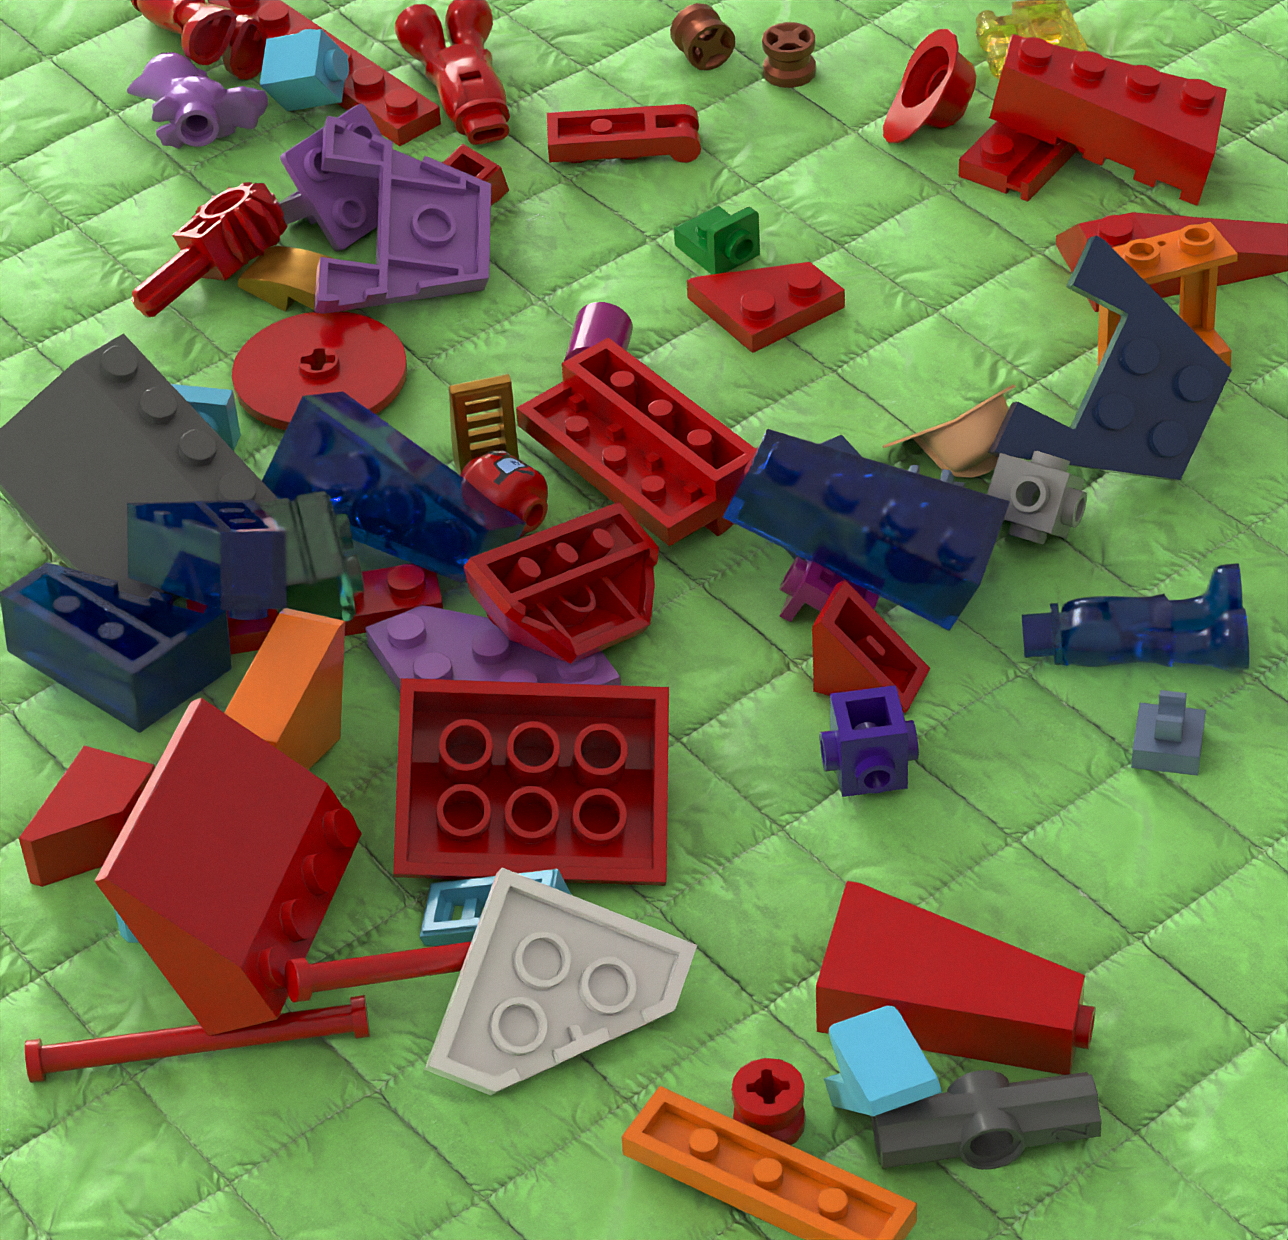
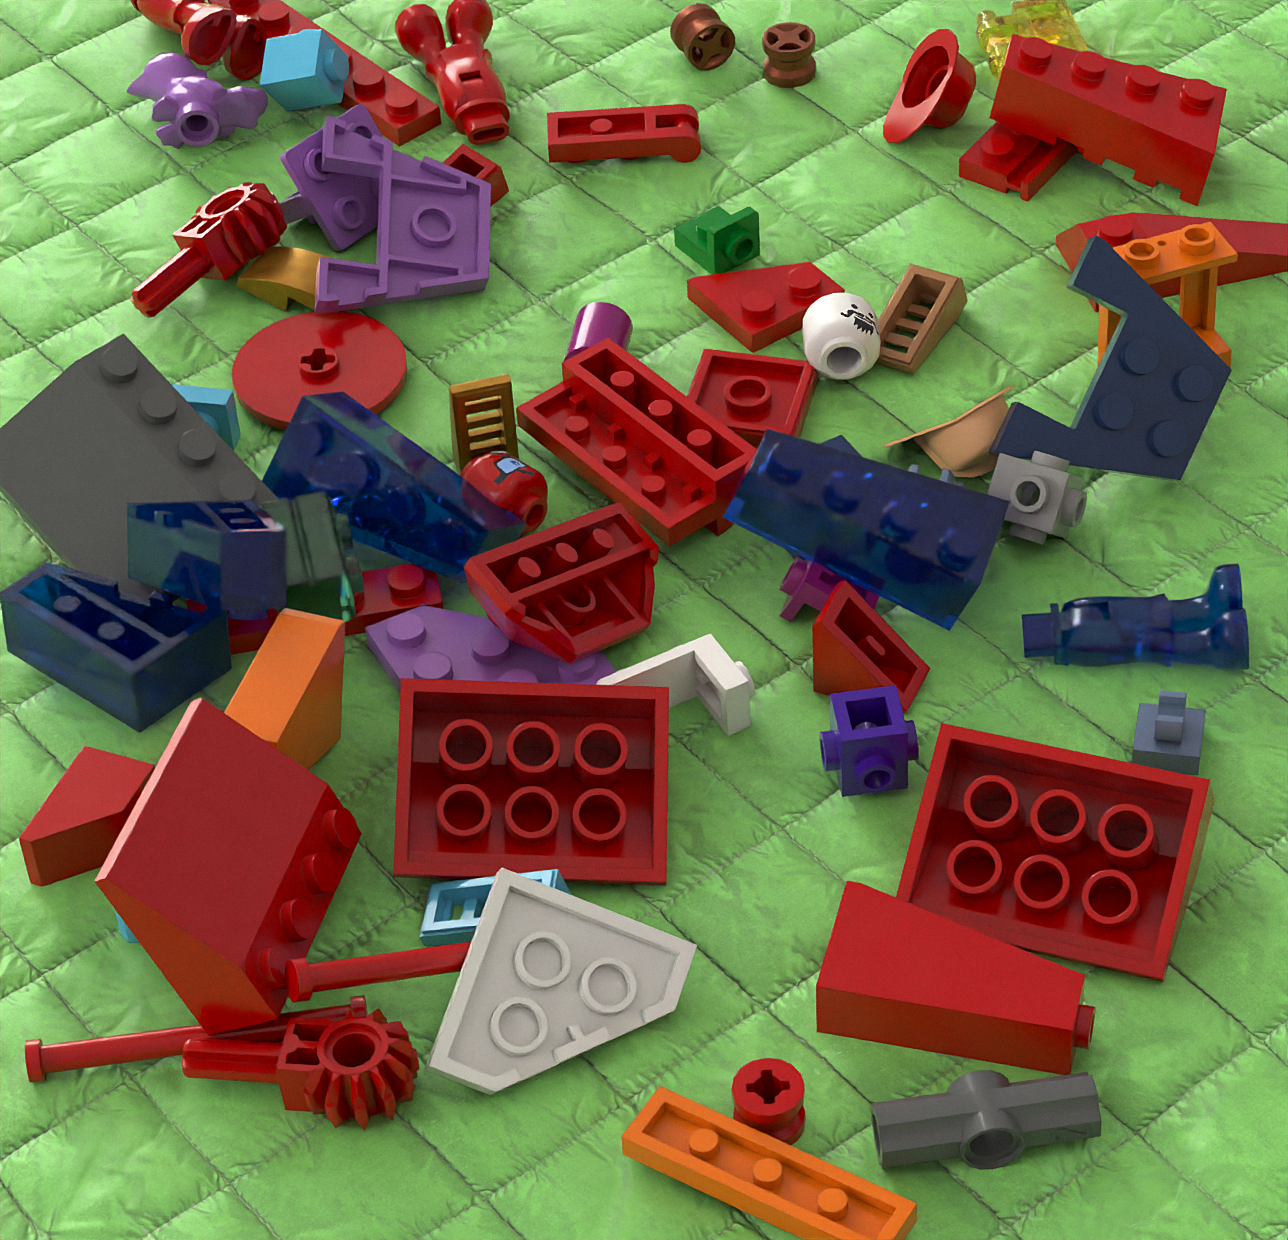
(321, 1066): none -> red gear
(697, 670): none -> white bracket
(754, 392): none -> red tile
(841, 336): none -> white head
(878, 1064): medium azure slope -> none
(918, 286): none -> medium nougat slope
(1057, 849): none -> red slope

